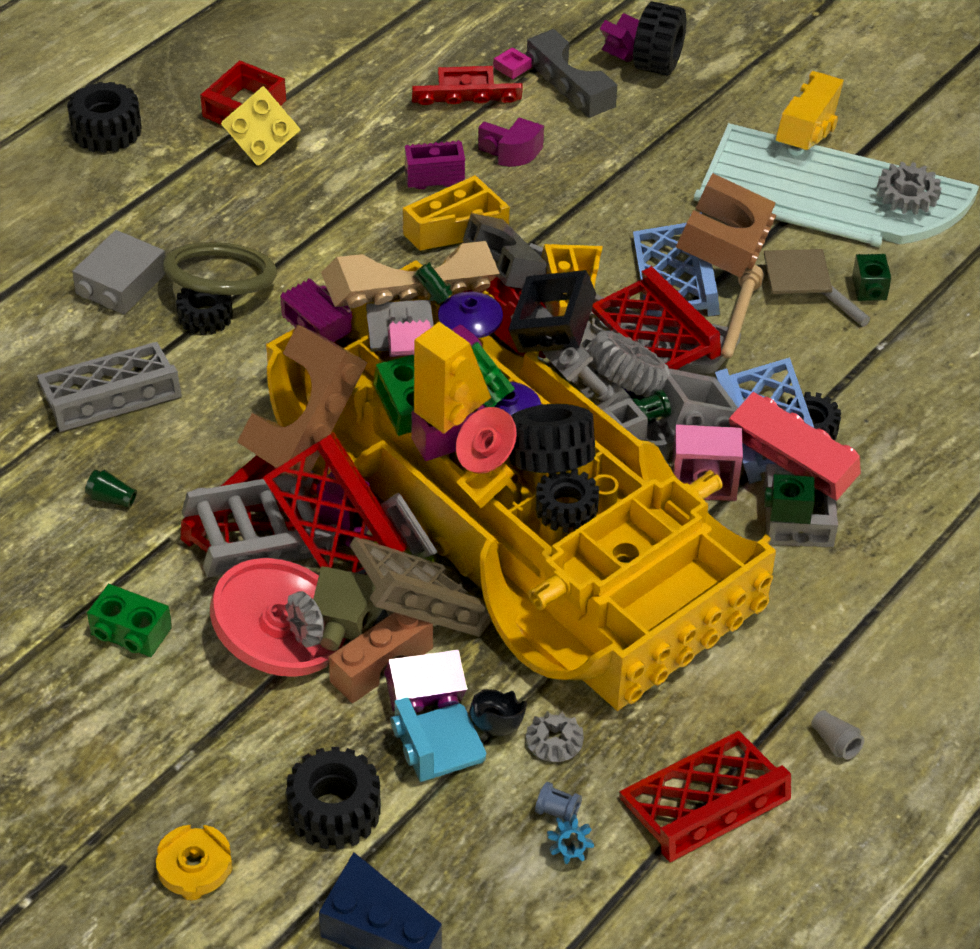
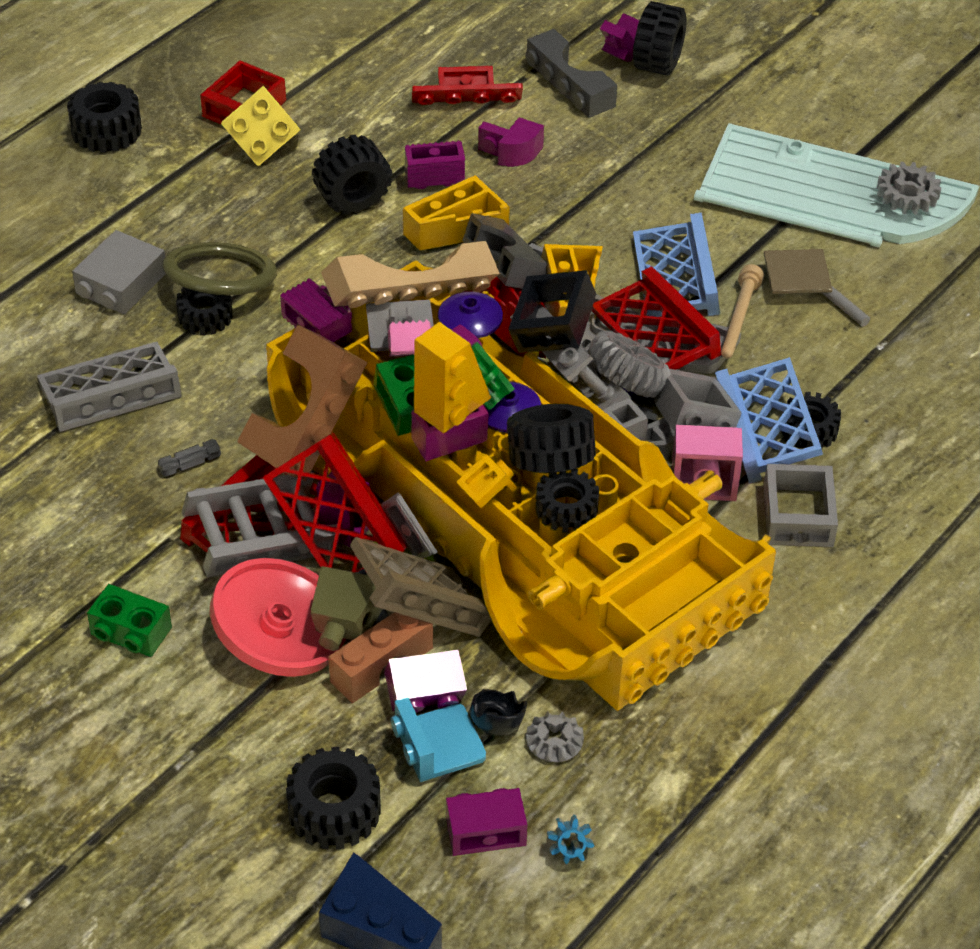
(107, 488): dark green cone -> none
(189, 457): none -> dark grey axle
(198, 879): yellow plate -> none
(305, 619): light grey gear -> none
(352, 174): none -> black tyre
(433, 283): dark green pin -> none
(486, 440): coral dish -> none
(486, 821): none -> magenta brick
(512, 63): dark pink plate -> none
(557, 802): sand blue bush -> none
(659, 403): dark green bush -> none
(722, 245): medium nougat arch -> none
(722, 811): red fence -> none
(790, 498): dark green brick -> none
(796, 445): coral brick -> none
(813, 114): yellow wedge -> none
(839, 735): light grey cone -> none
(871, 277): dark green brick -> none

